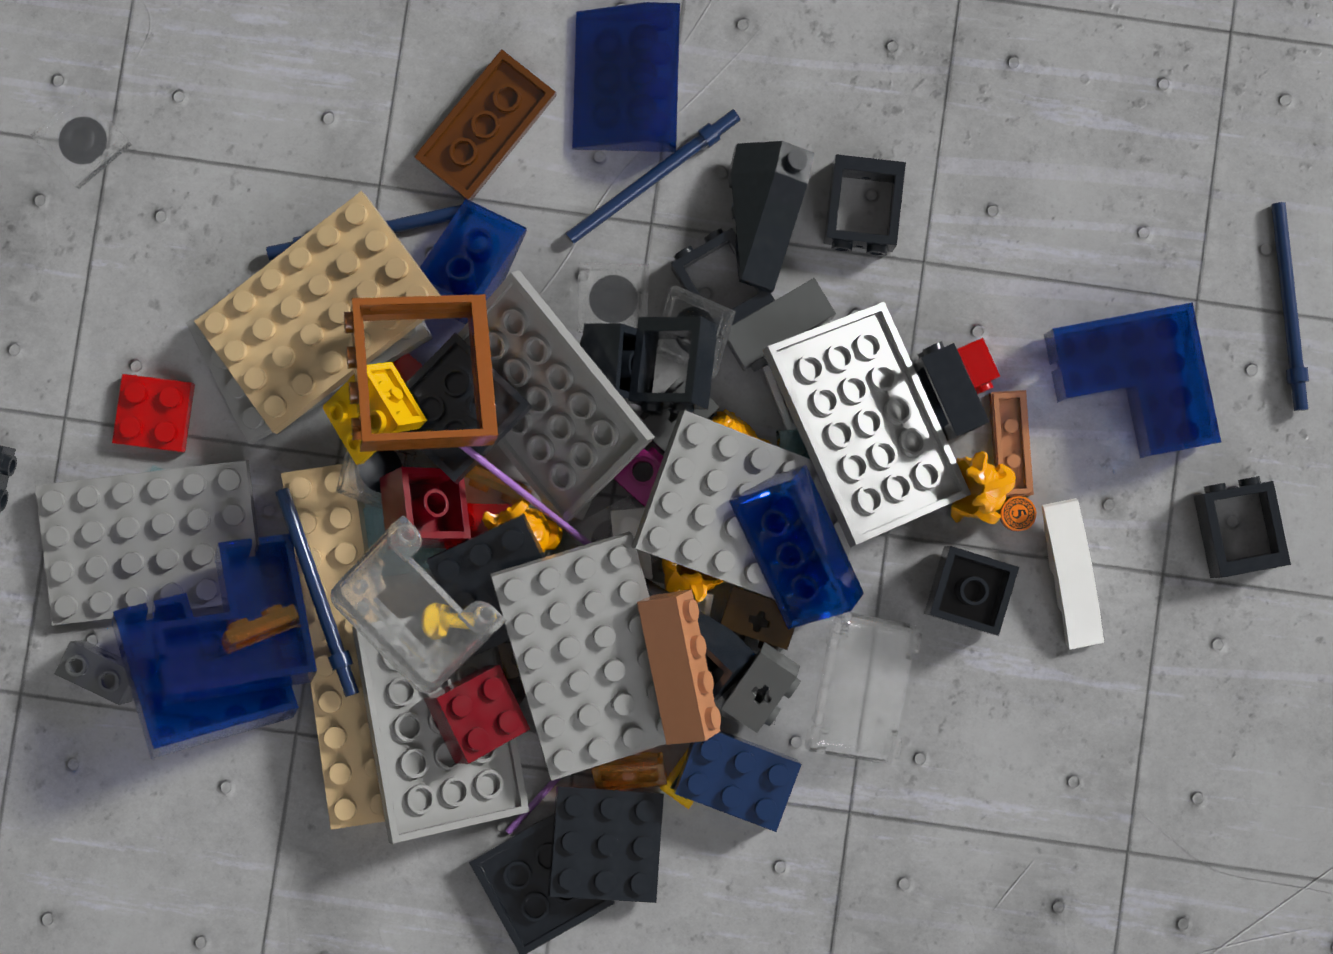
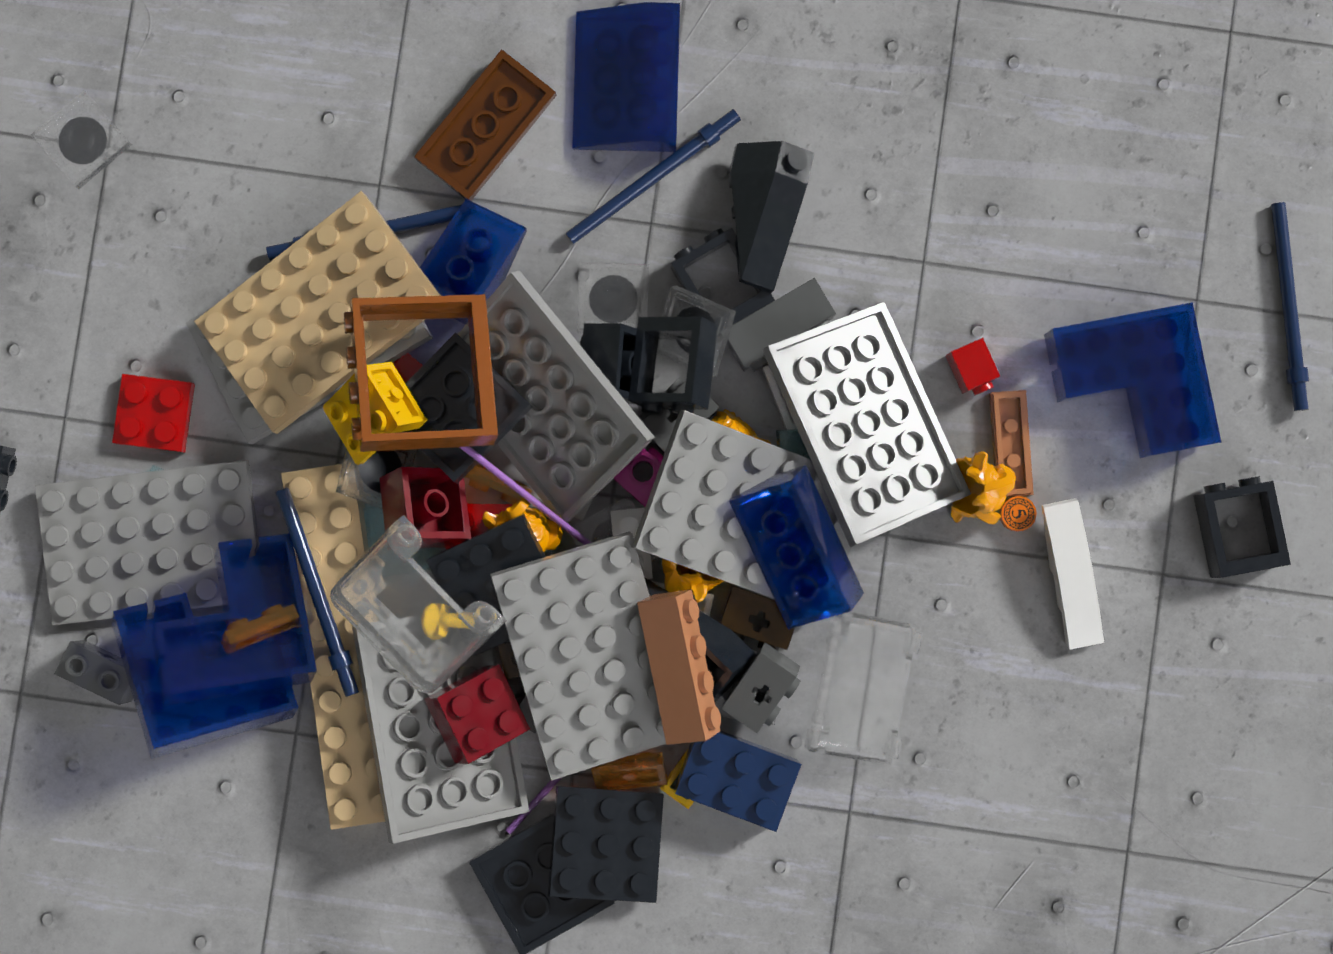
(872, 170): black window -> none
(950, 390): black window -> none
(971, 590): black brick -> none

